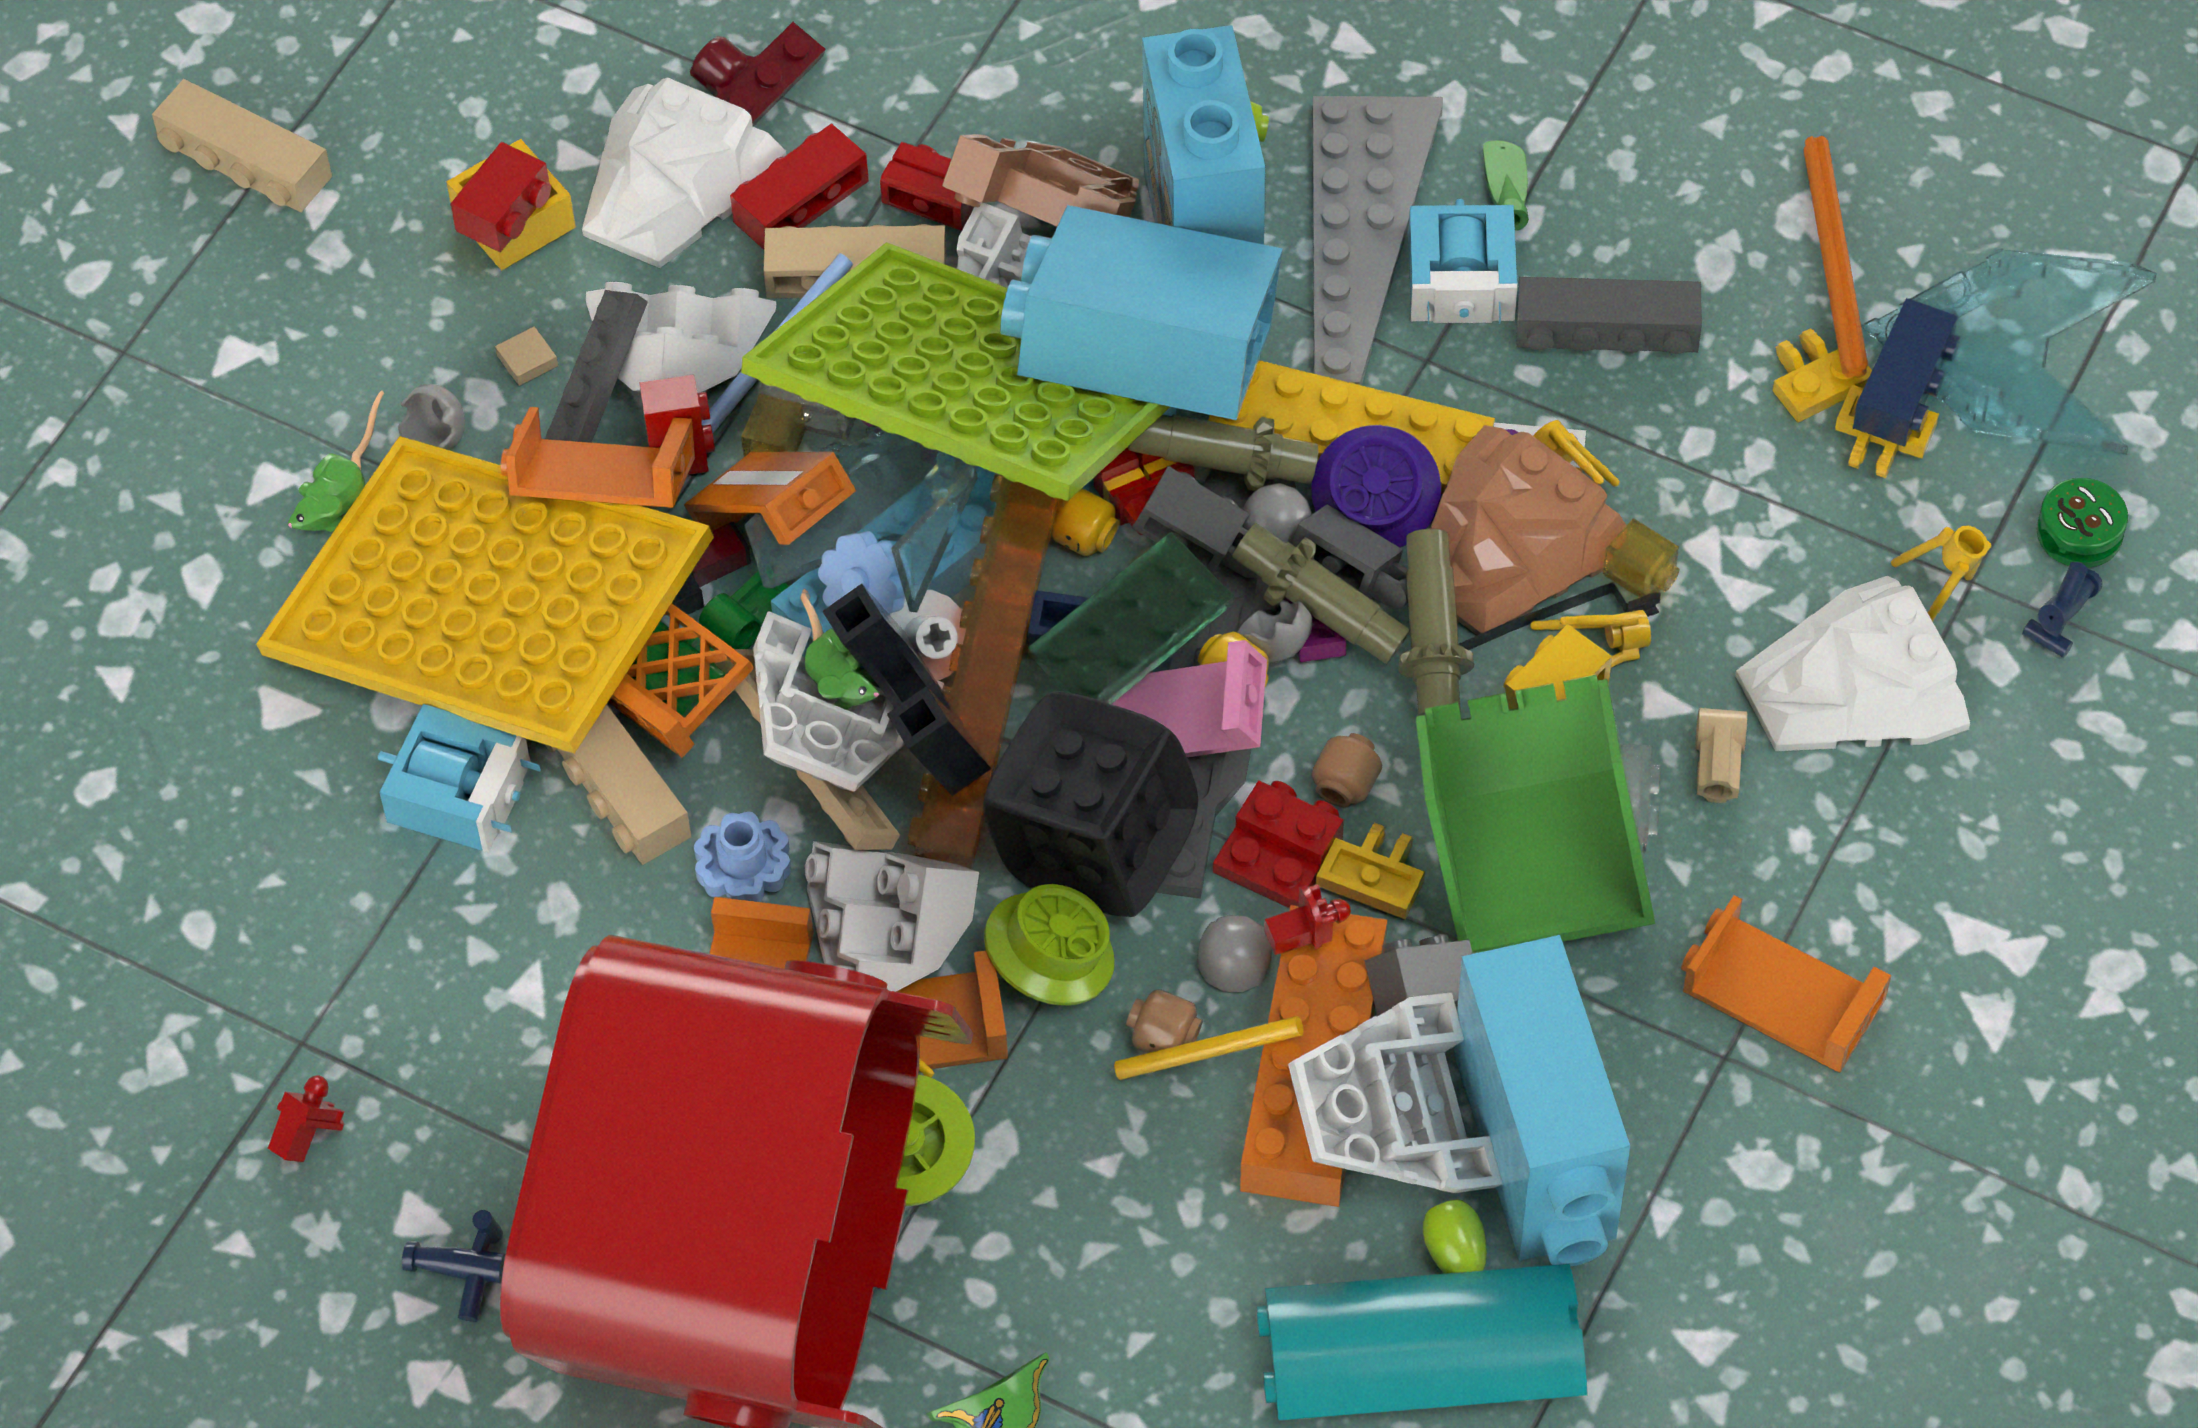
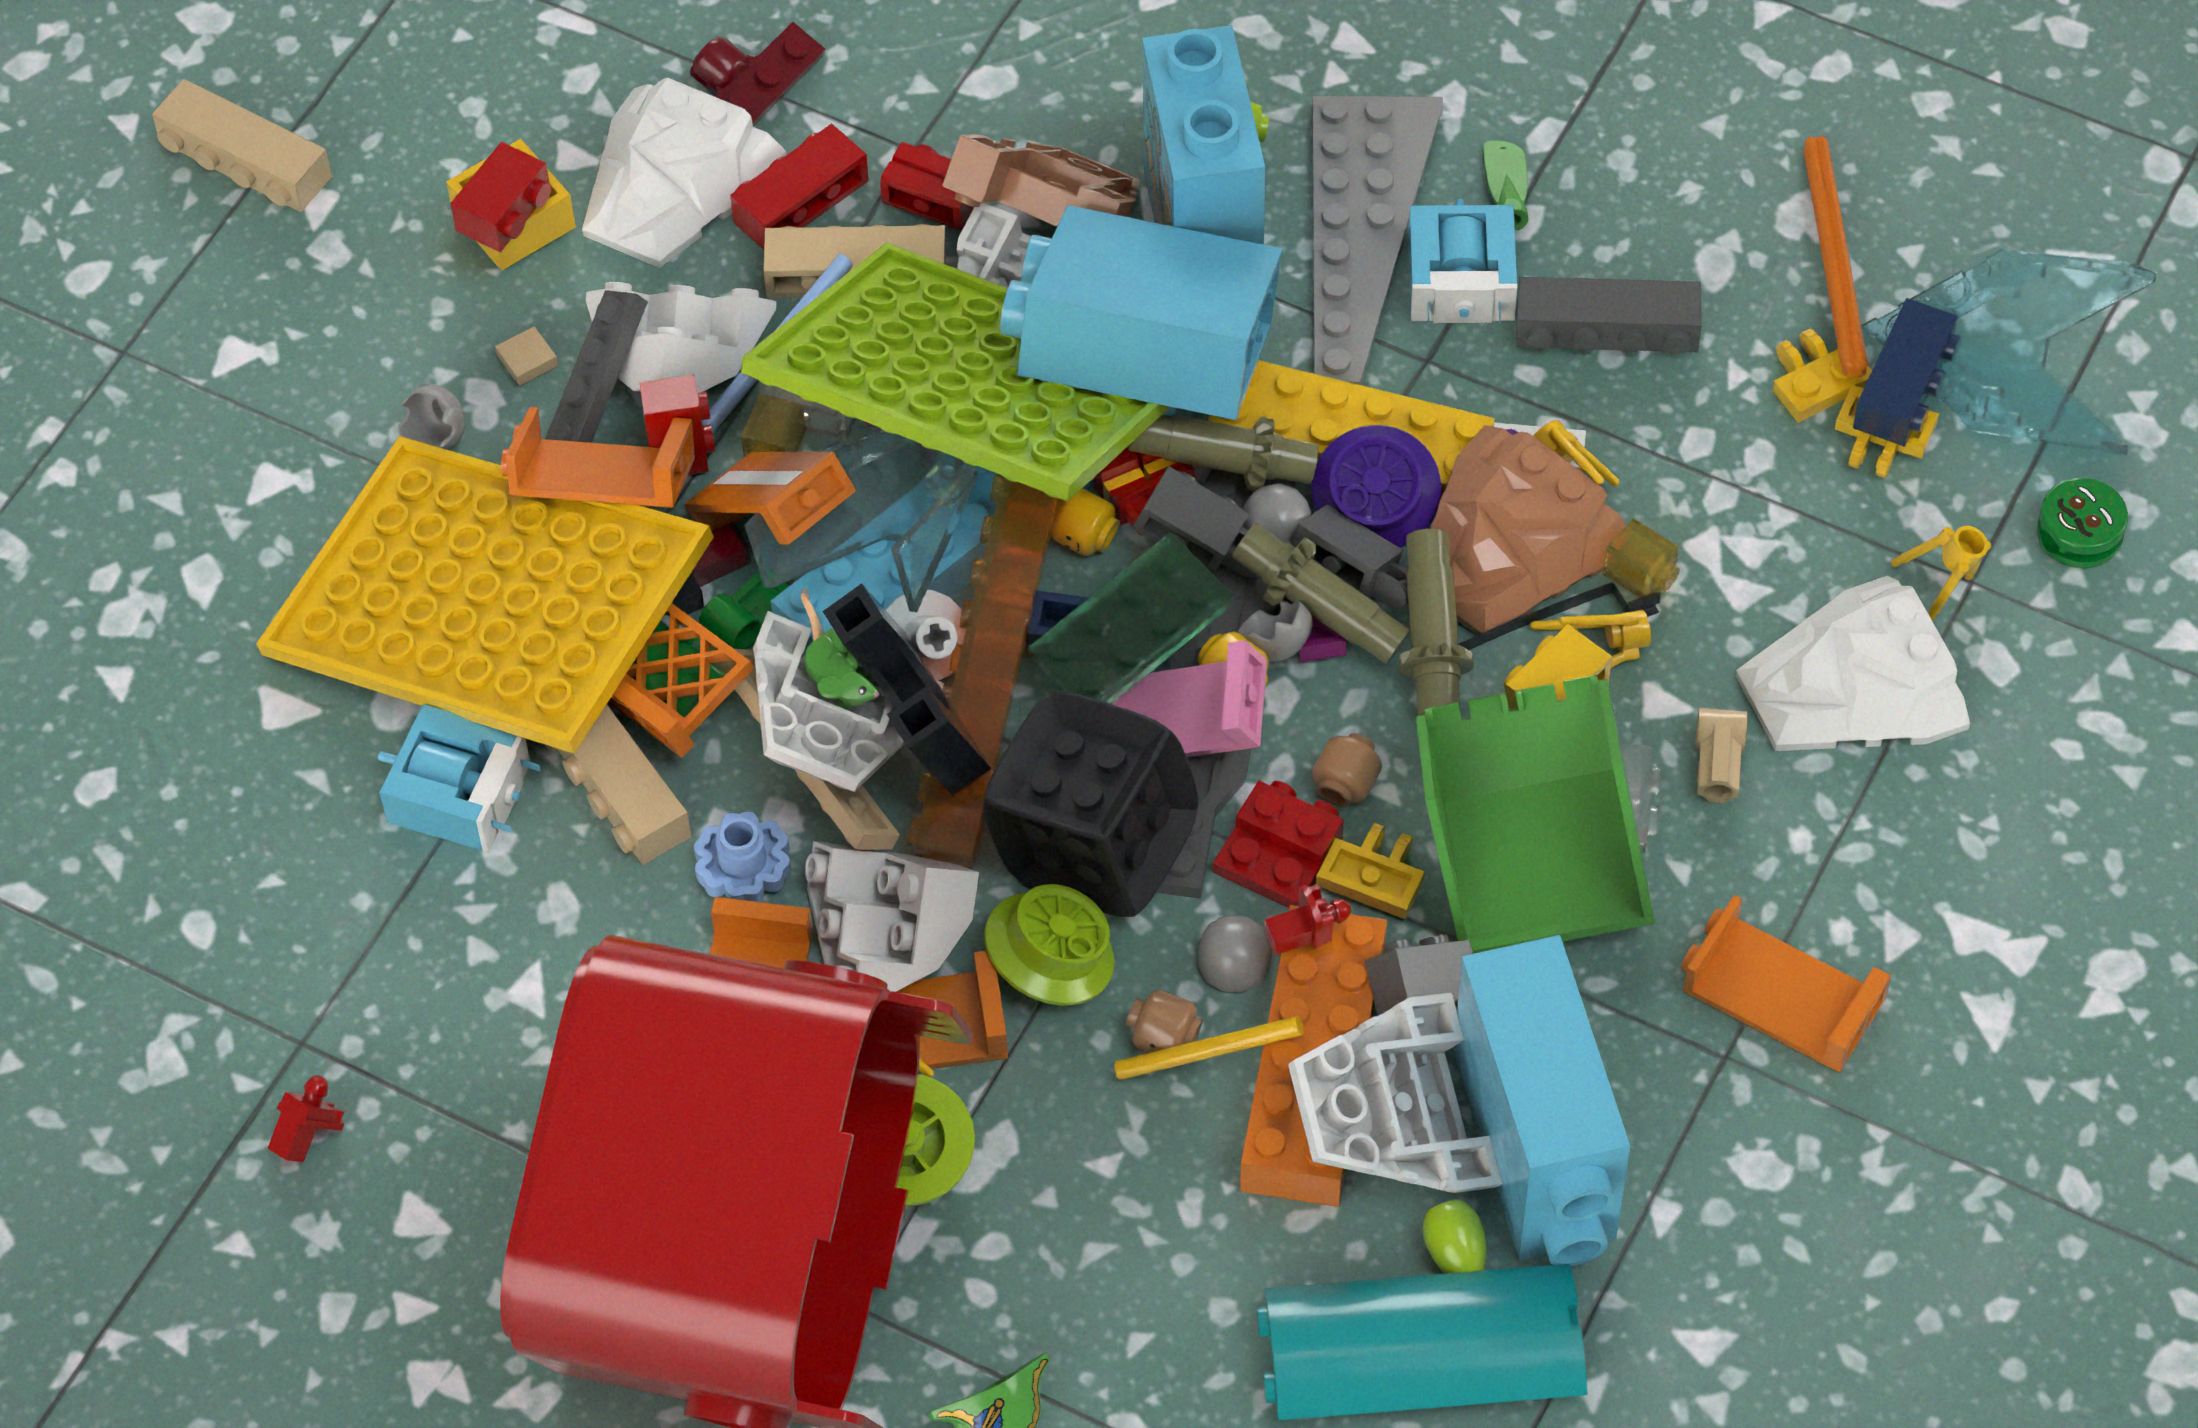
(335, 486): bright green animal -> none
(473, 1264): dark blue piece -> none
(863, 561): light blue plant -> none
(2074, 591): dark blue piece -> none

